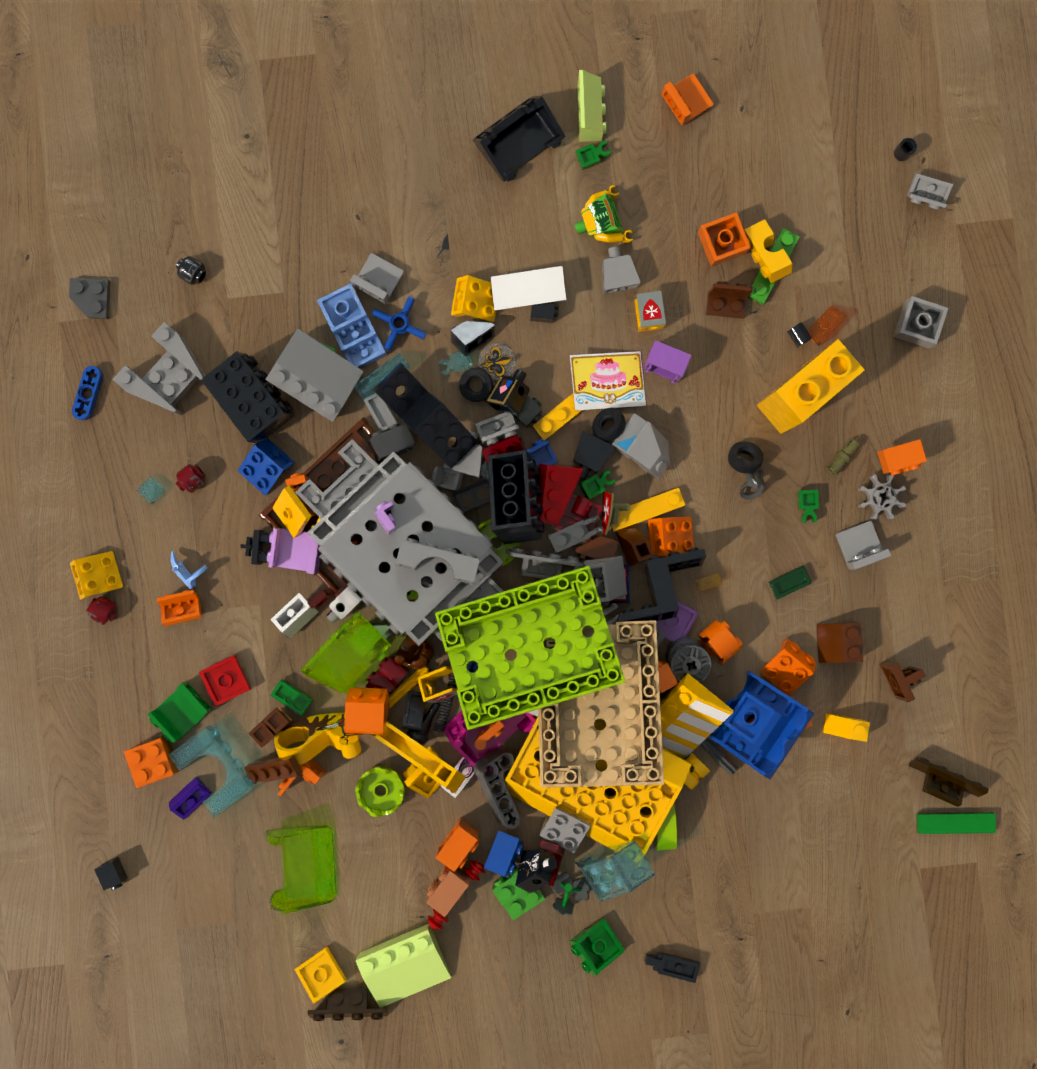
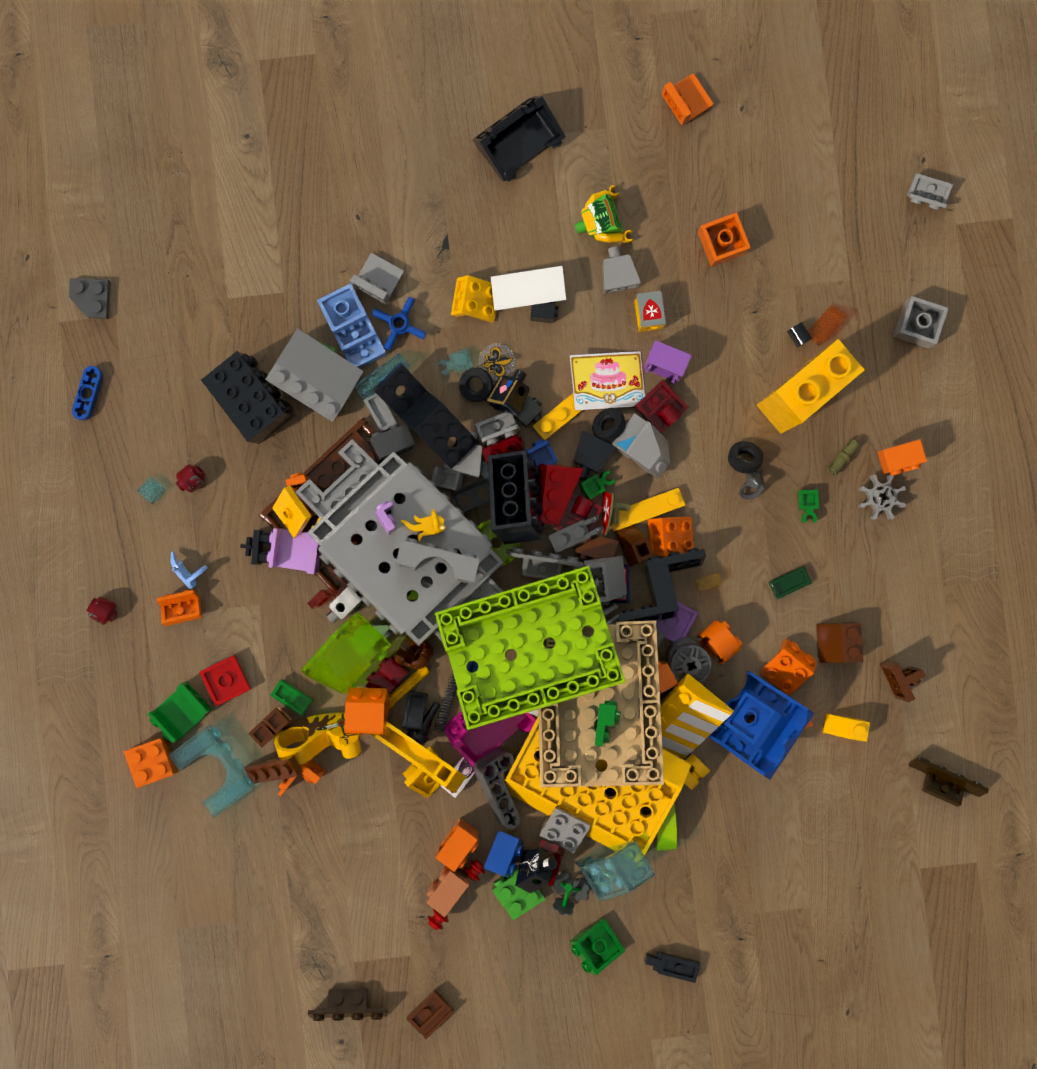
(96, 574): yellow bracket -> none
(111, 874): black brick -> none
(169, 377): light grey wedge -> none
(189, 798): dark purple slope -> none
(191, 270): black head -> none
(265, 465): blue bracket -> none
(294, 616): white brick -> none
(307, 867): clear neon green windscreen -> none
(320, 975): yellow plate -> none
(377, 804): lime plate -> none
(403, 966): yellowish green slope -> none
(427, 679): yellow piece -> none
(429, 525): none -> yellow piece
(430, 1014): none -> reddish brown plate
(471, 335): slope -> none
(493, 729): orange plate -> none
(589, 155): green plate -> none
(590, 107): yellowish green slope -> none
(607, 717): none -> green plate
(661, 406): none -> dark red plate
(718, 756): dark grey axle -> none
(727, 300): reddish brown bracket -> none
(762, 286): bright green plate -> none
(773, 264): yellow arch -> none
(861, 546): light grey bracket -> none
(910, 144): black beam -> none
(956, 823): green tile -> none

